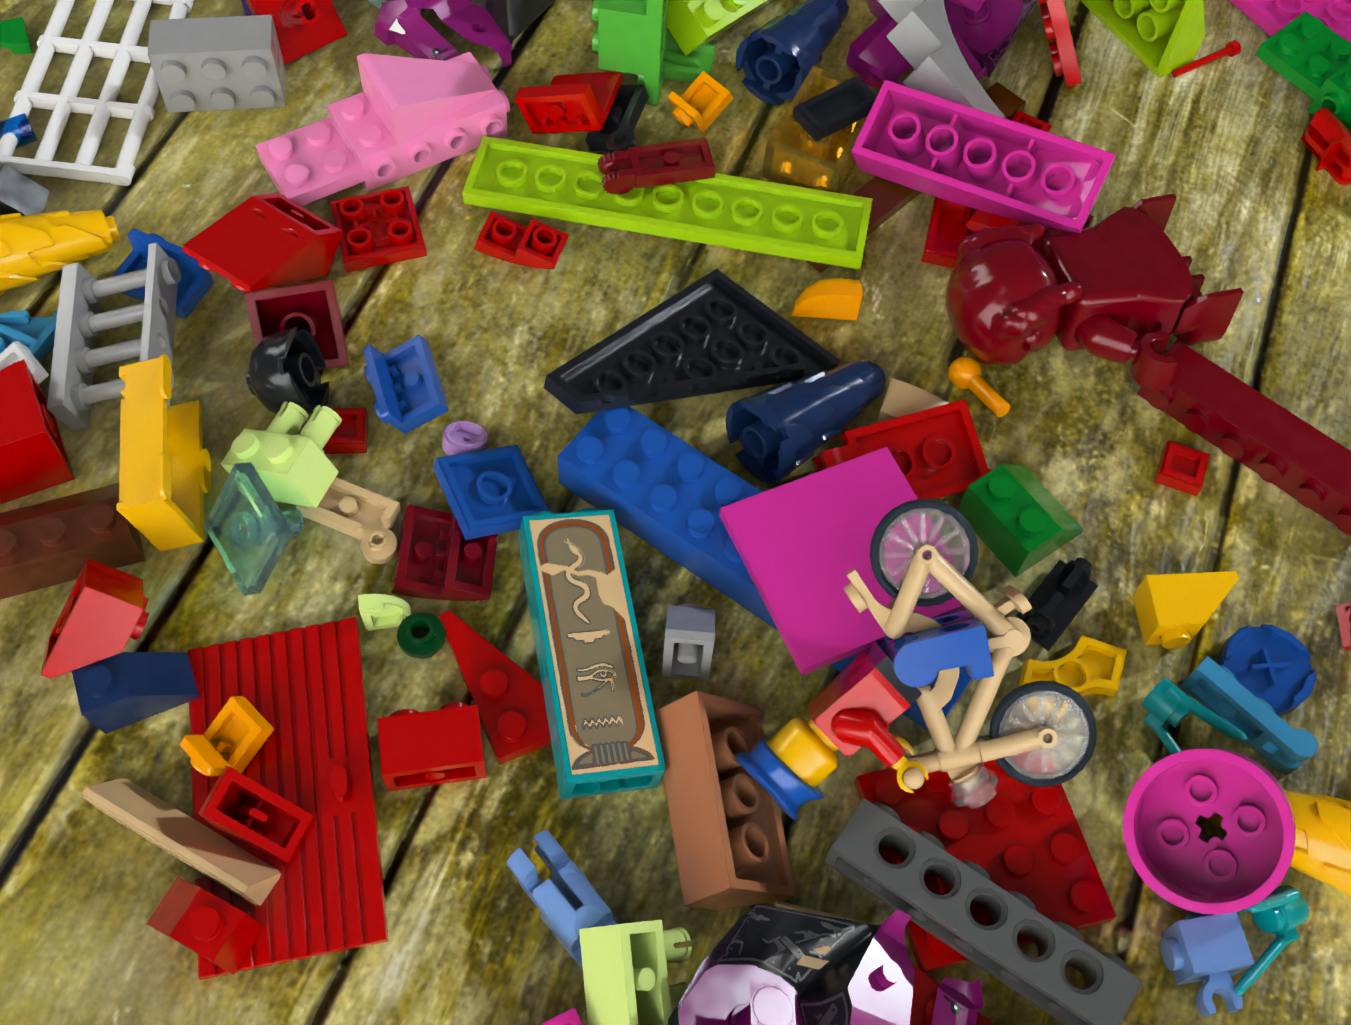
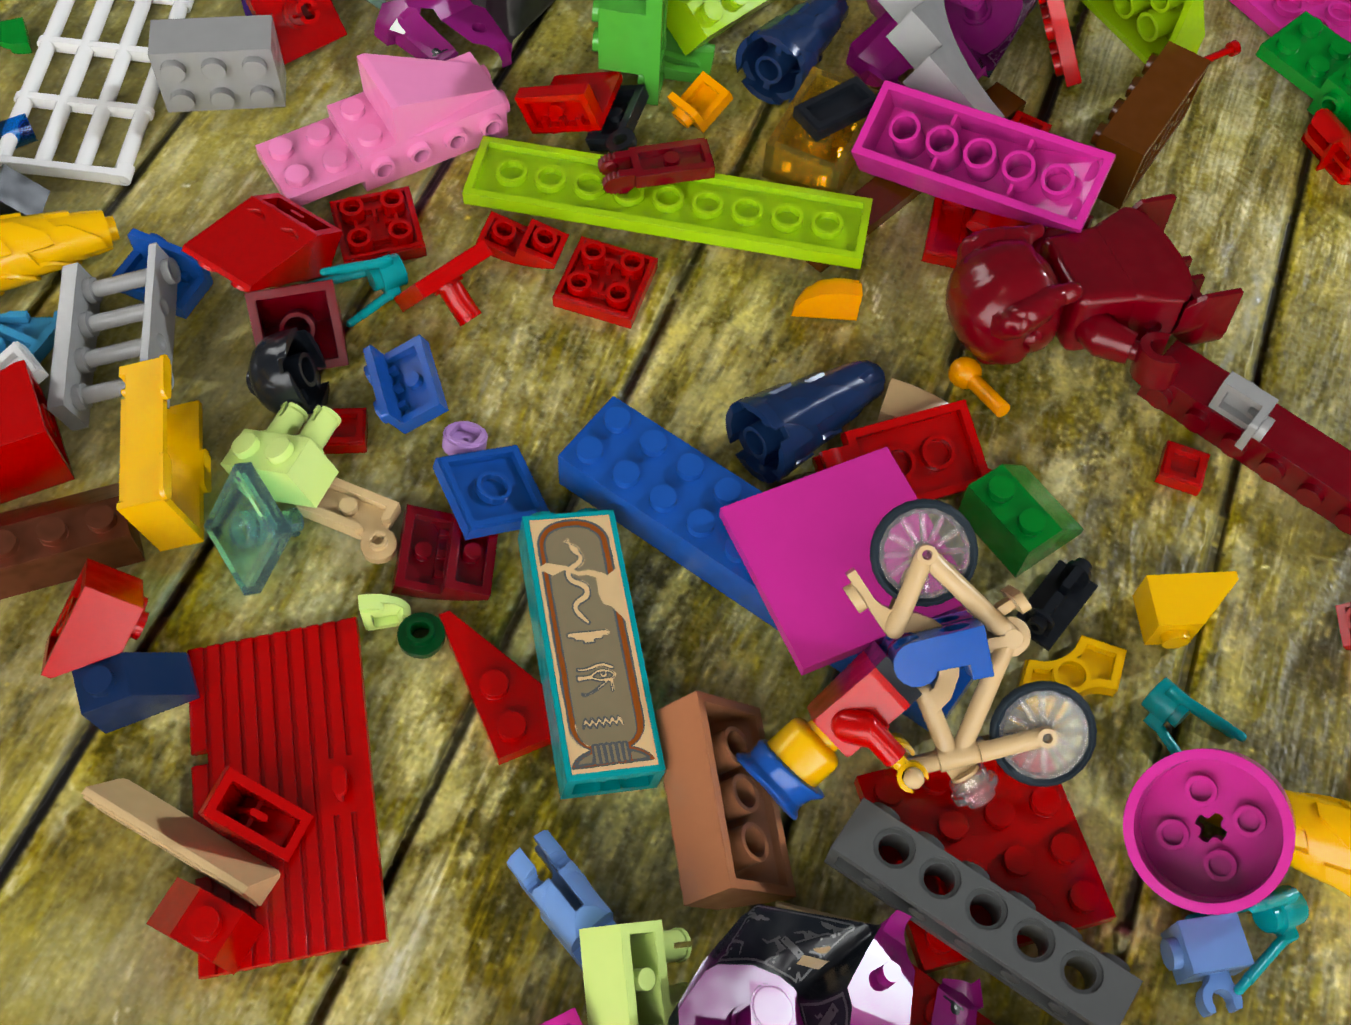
(229, 740): light orange bracket -> none
(383, 274): none -> teal plant
(431, 746): red brick -> none
(447, 284): none -> red tile
(605, 282): none -> red tile
(688, 642): light grey slope -> none
(690, 346): black wing -> none
(1147, 118): none -> reddish brown brick
(1245, 406): none -> light grey bracket
(1265, 731): dark azure plate -> none
(1270, 665): blue tile -> none

